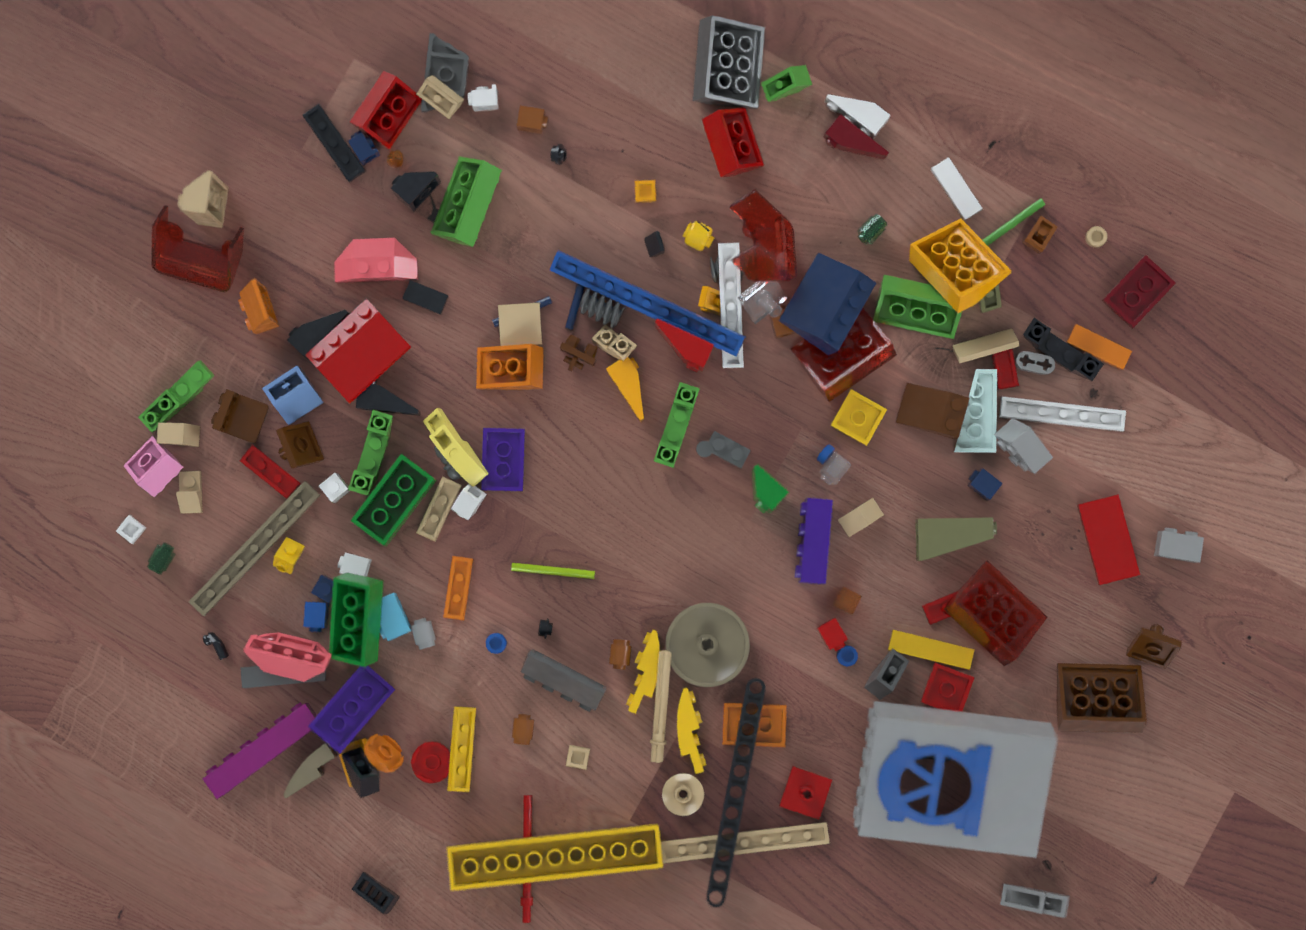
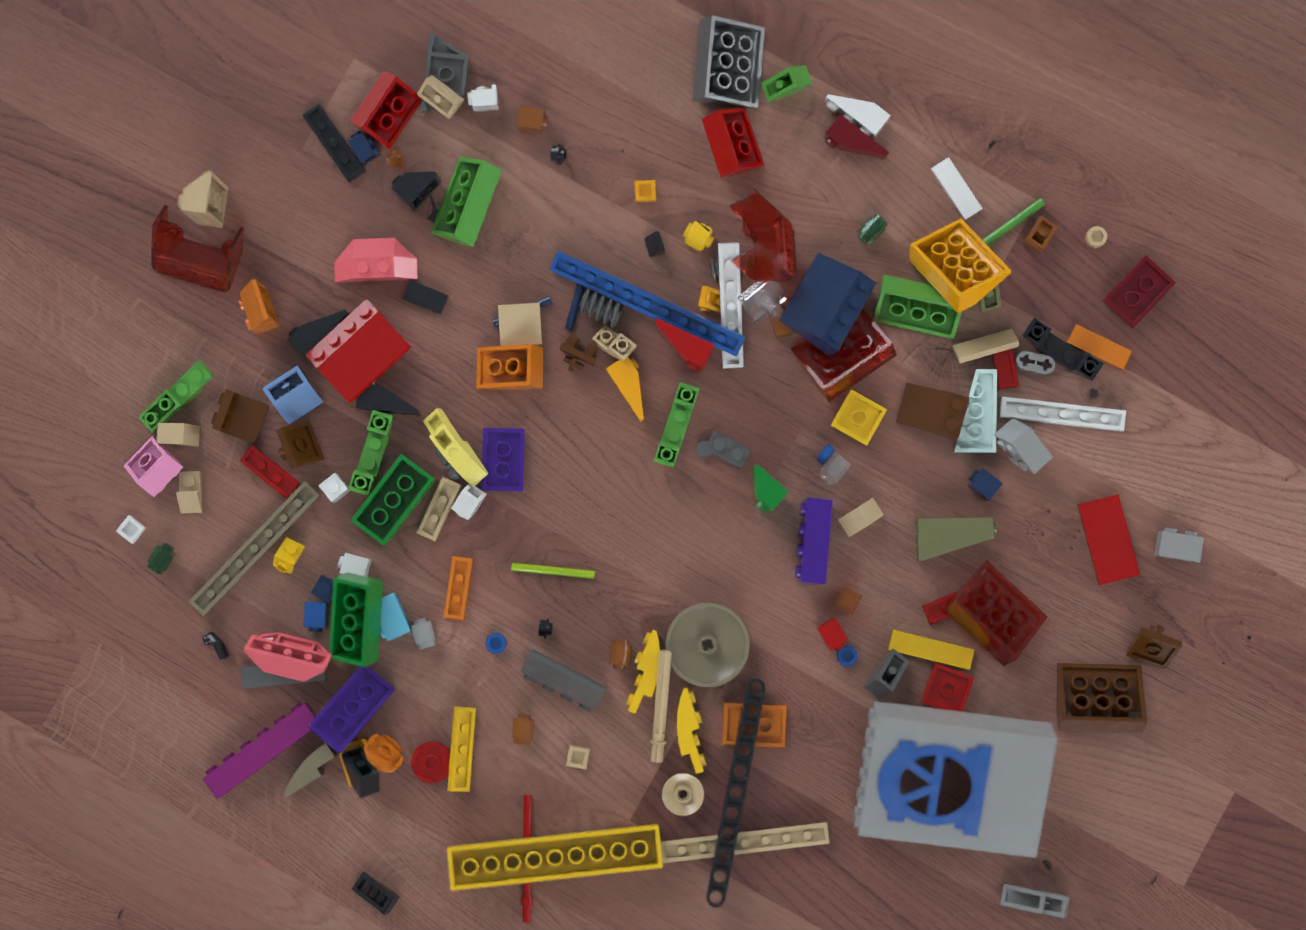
(805, 792): red tile -> none

